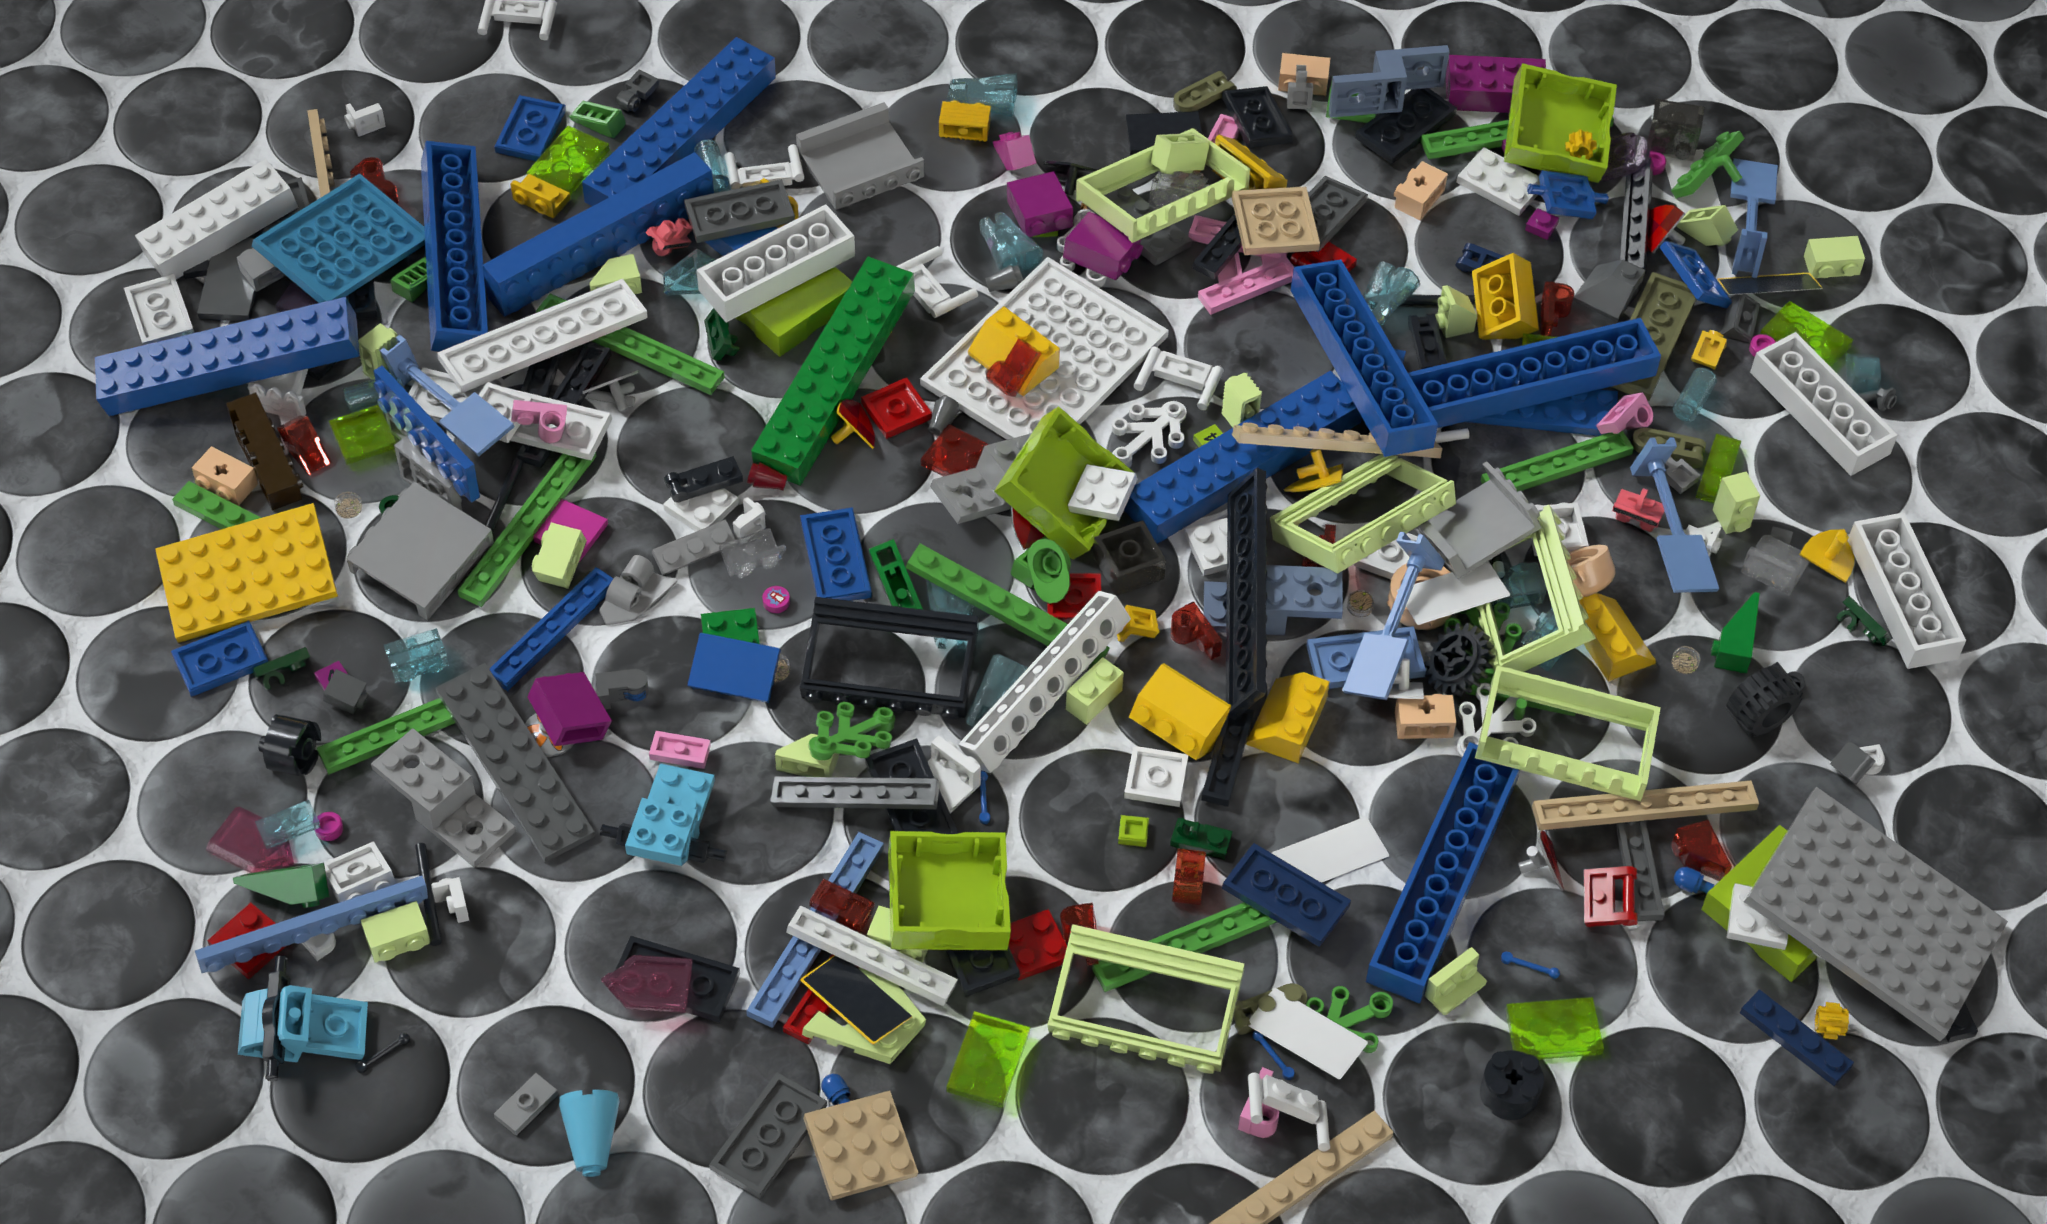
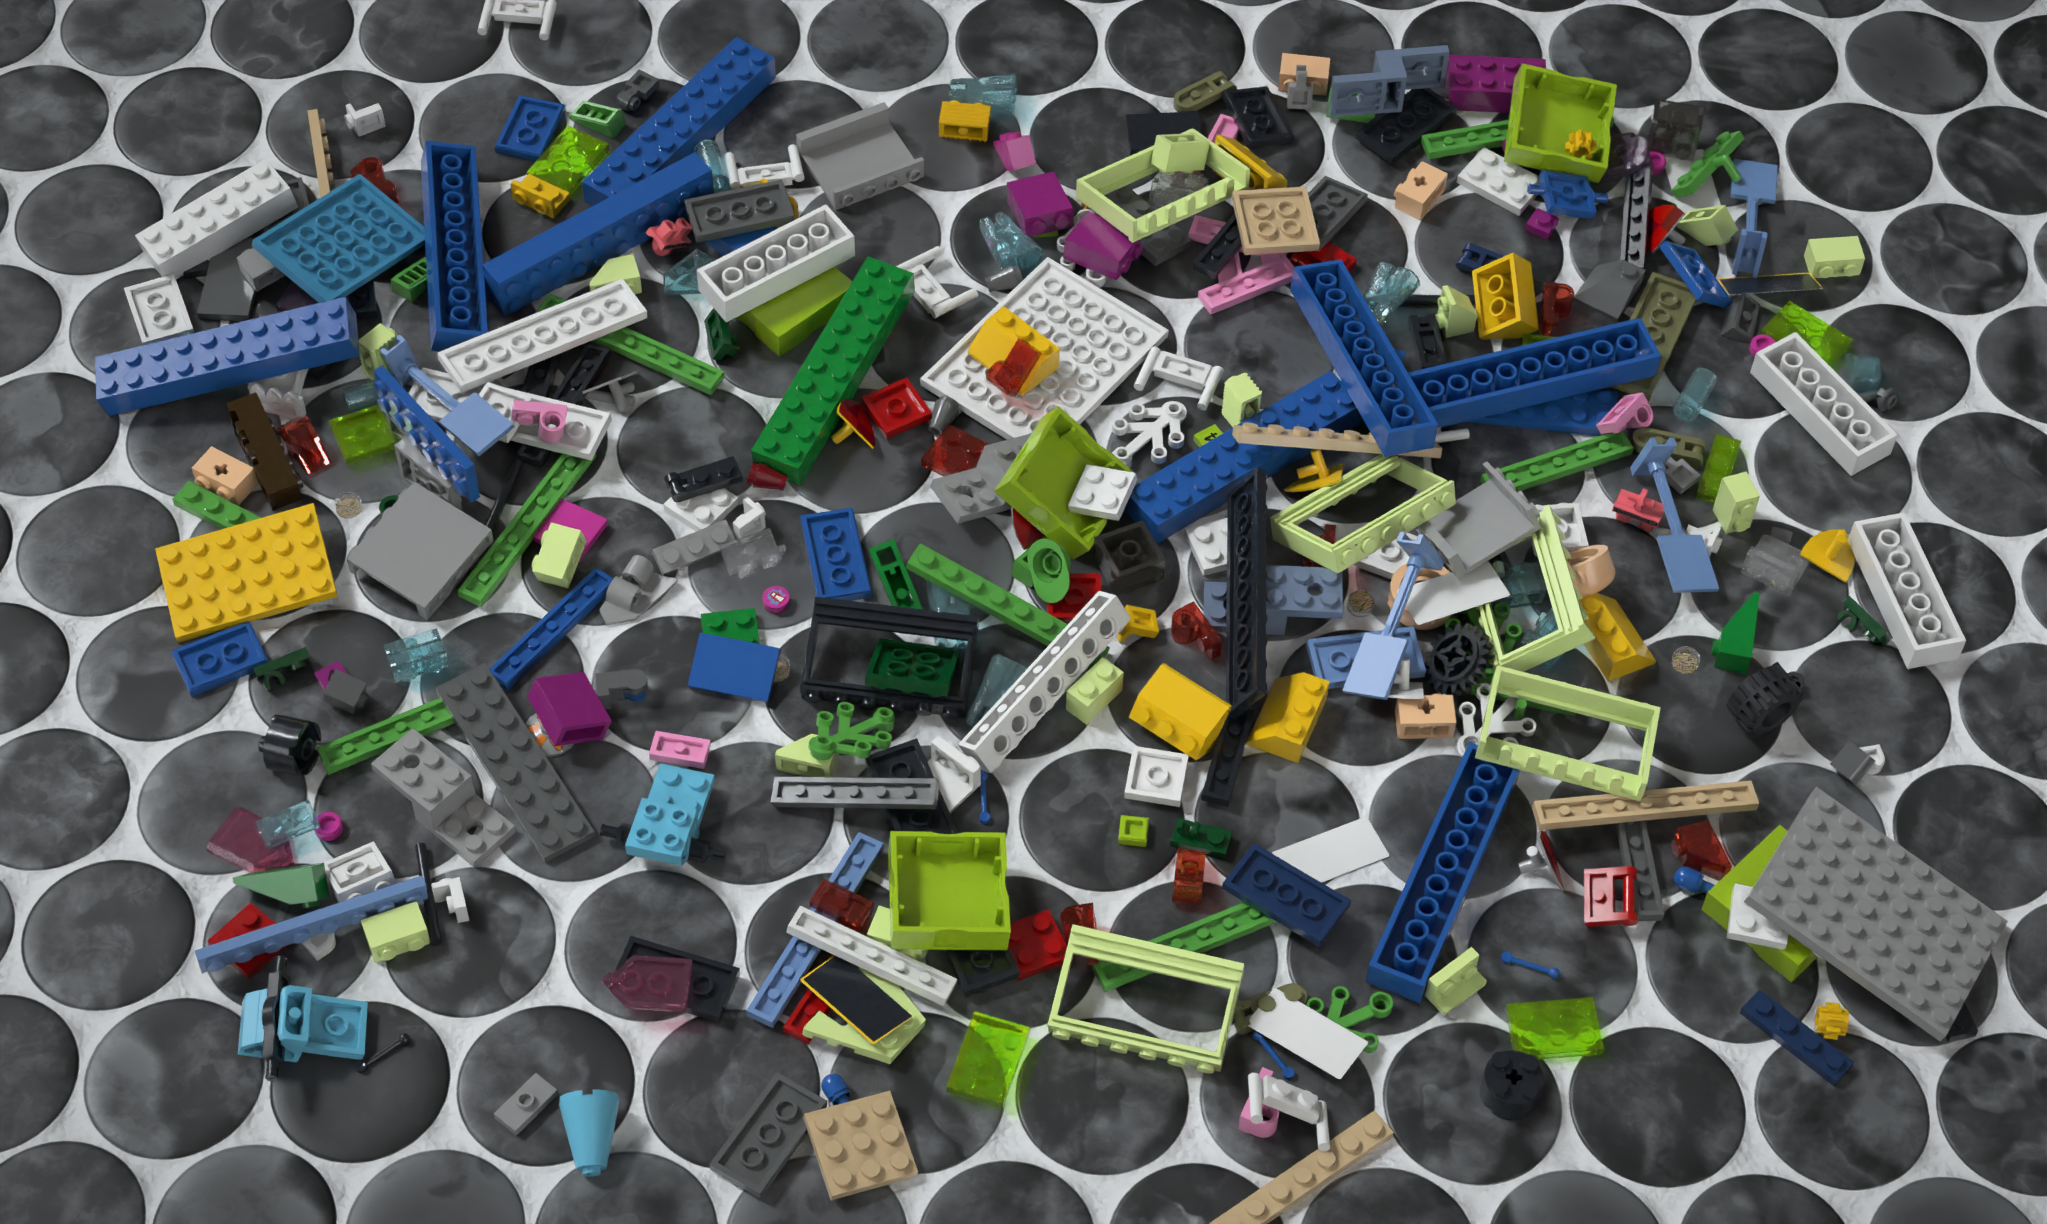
(912, 667): none -> dark green plate
(1070, 176): black shield -> none
(1709, 349): yellow bracket -> none

